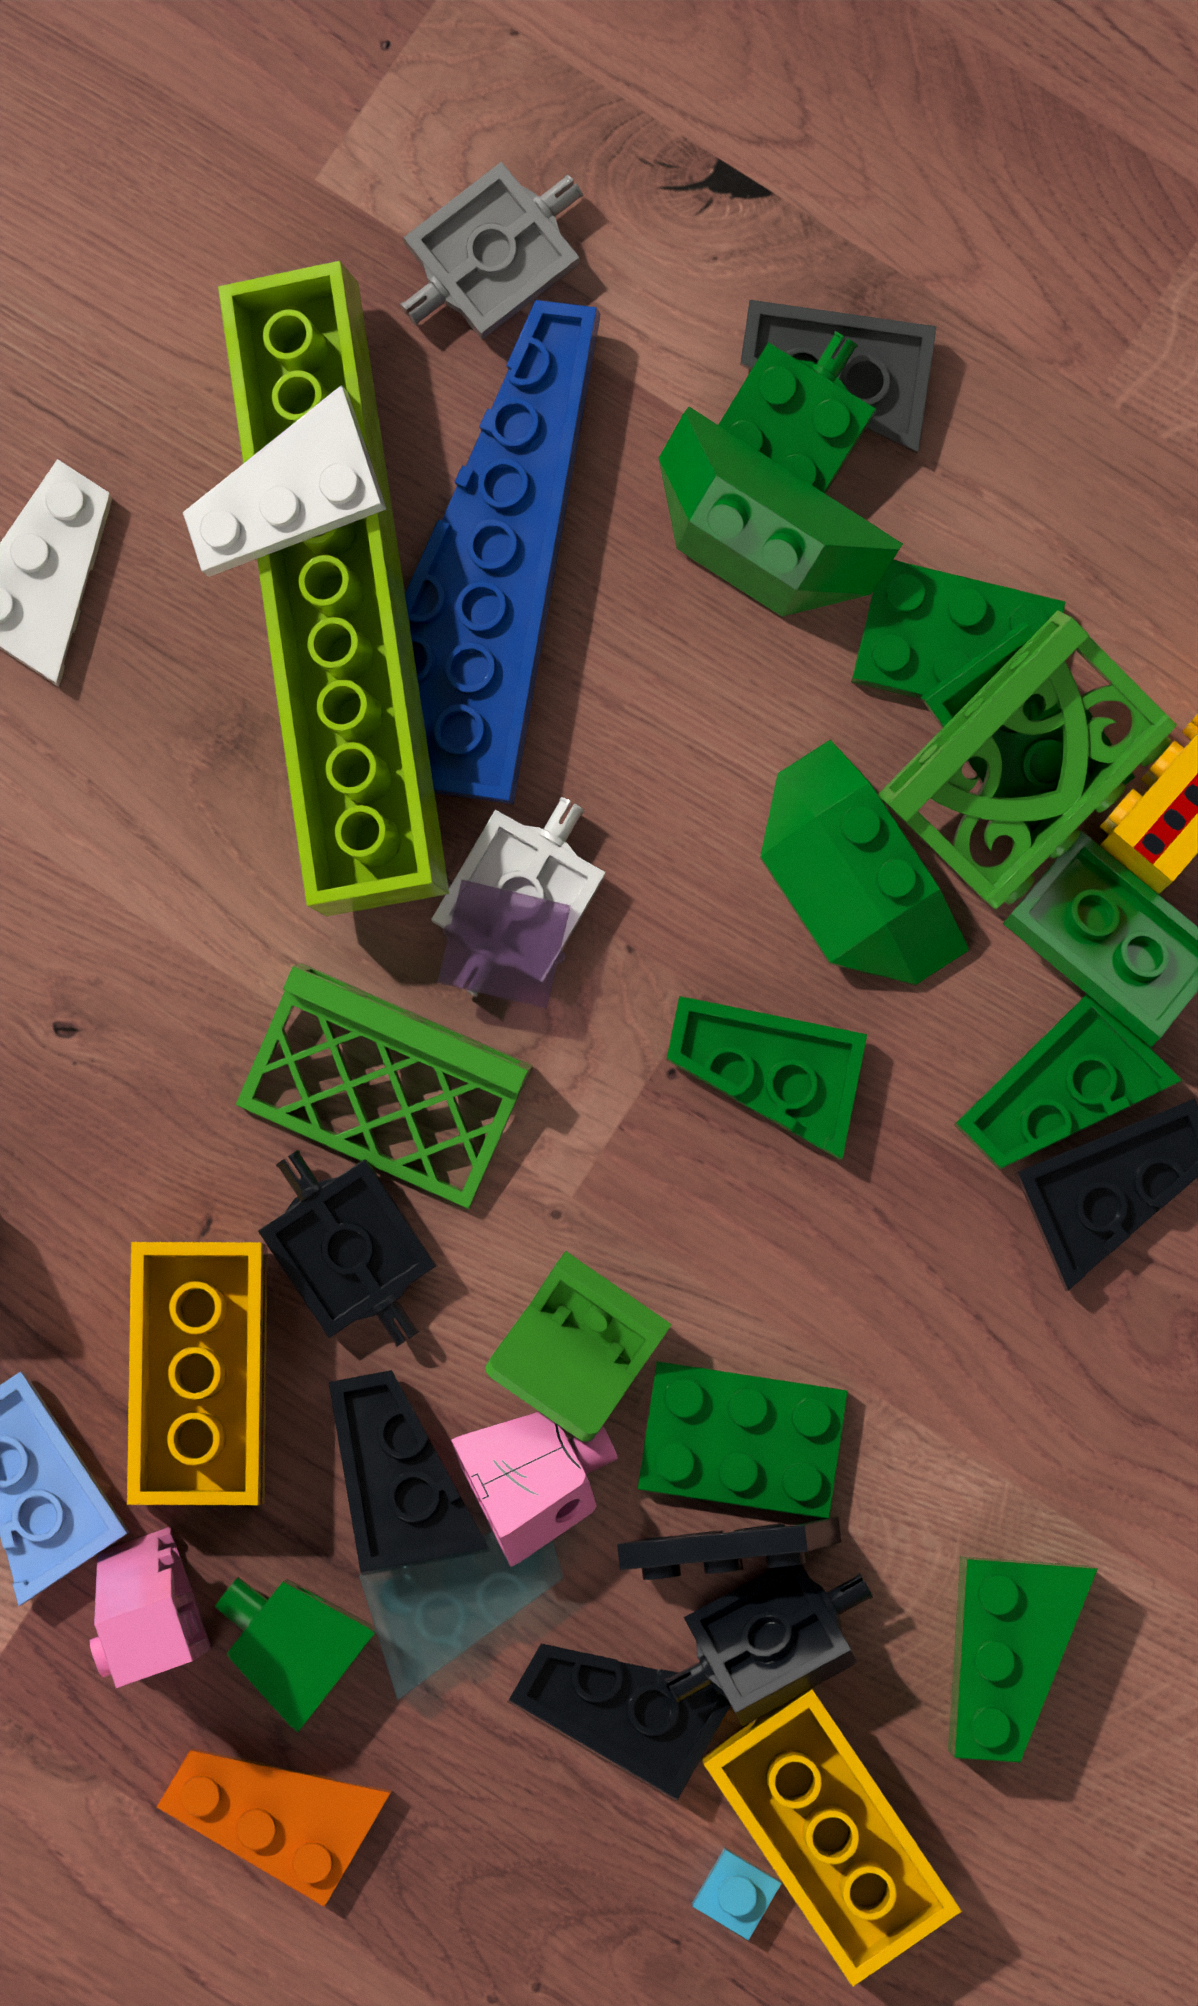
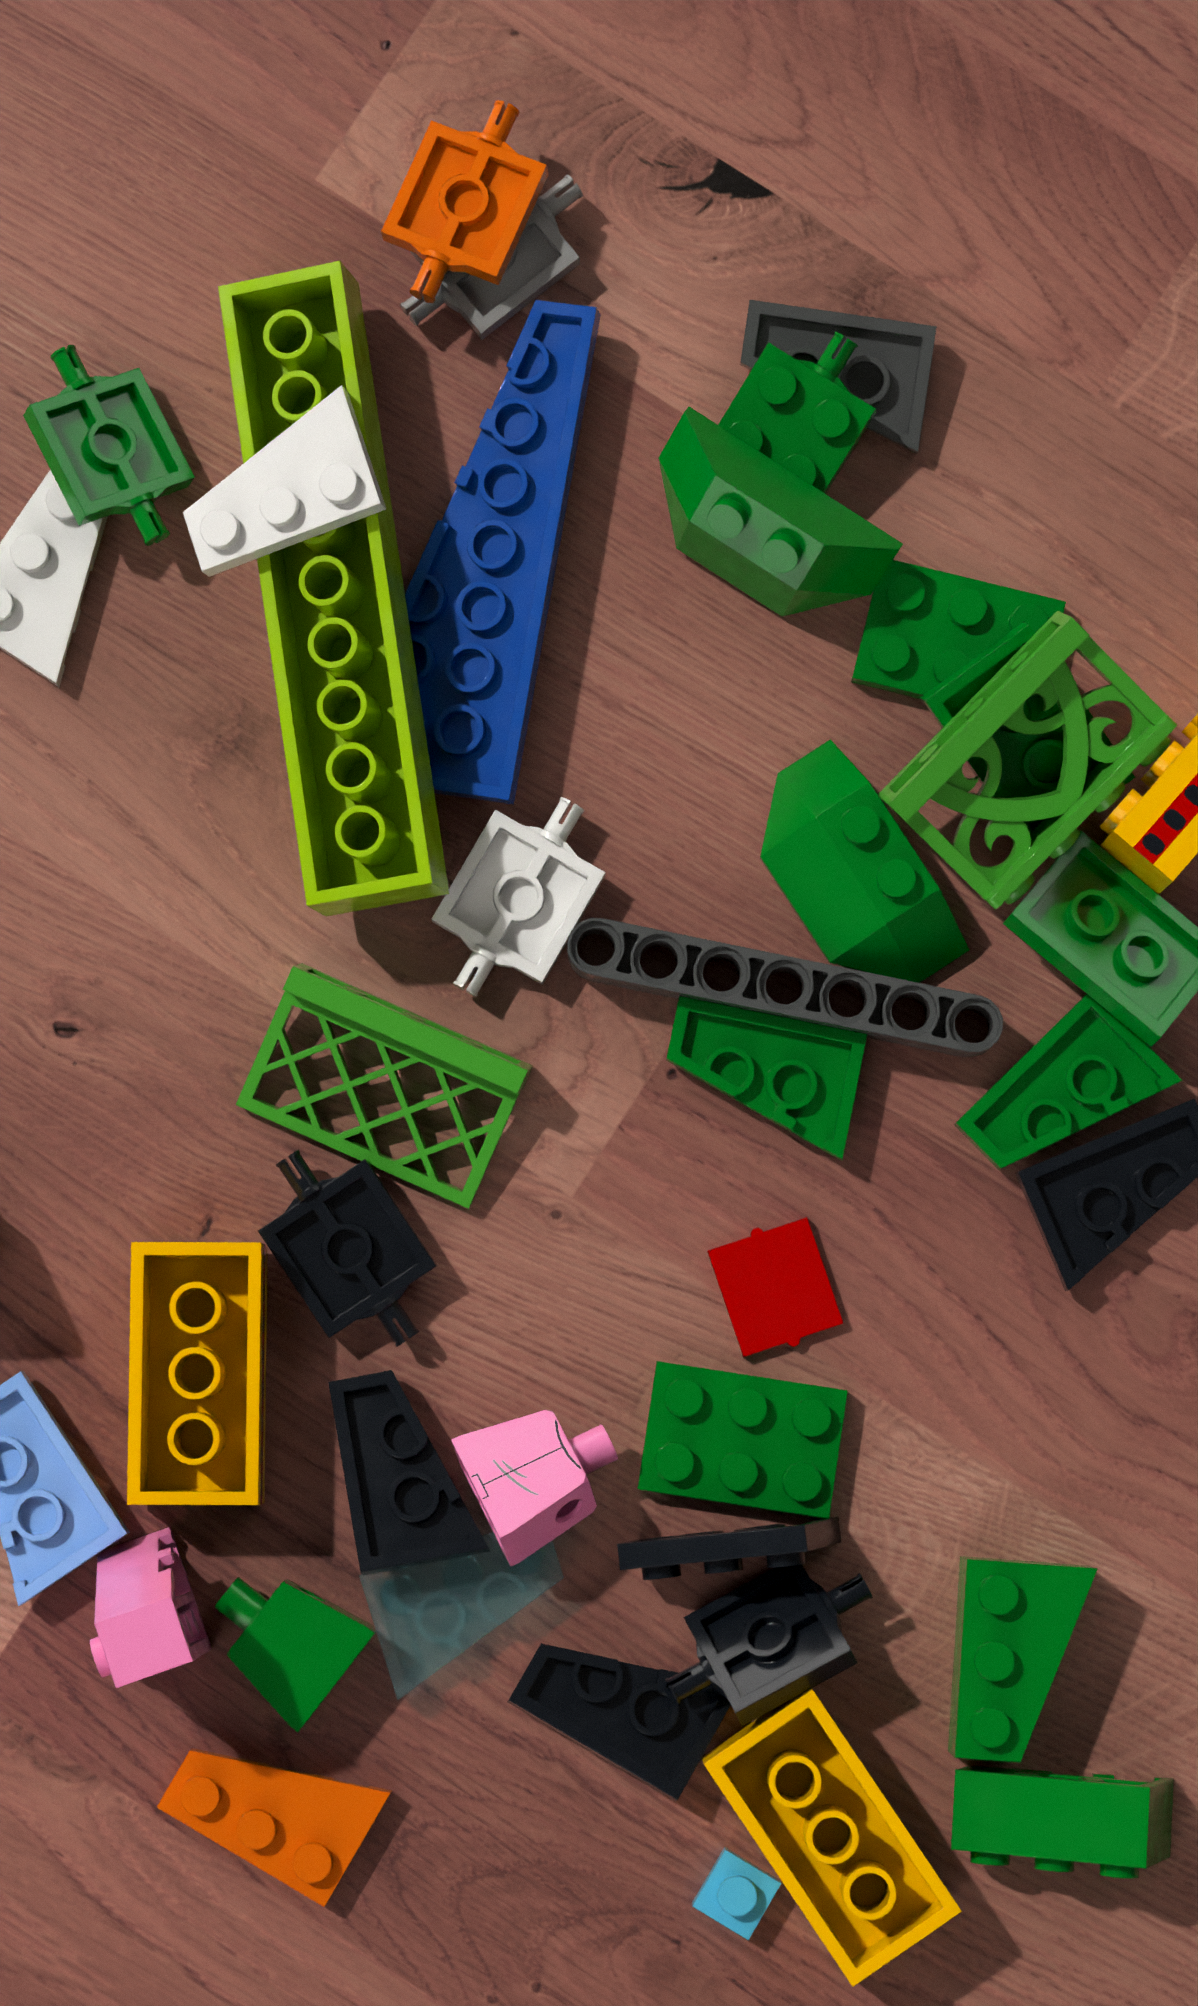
(108, 446): none -> green plate
(465, 202): none -> orange plate
(503, 944): clear purple piece -> none
(577, 1348): bright green bracket -> none
(775, 1287): none -> red piece
(815, 979): none -> dark grey beam
(1062, 1819): none -> green wedge

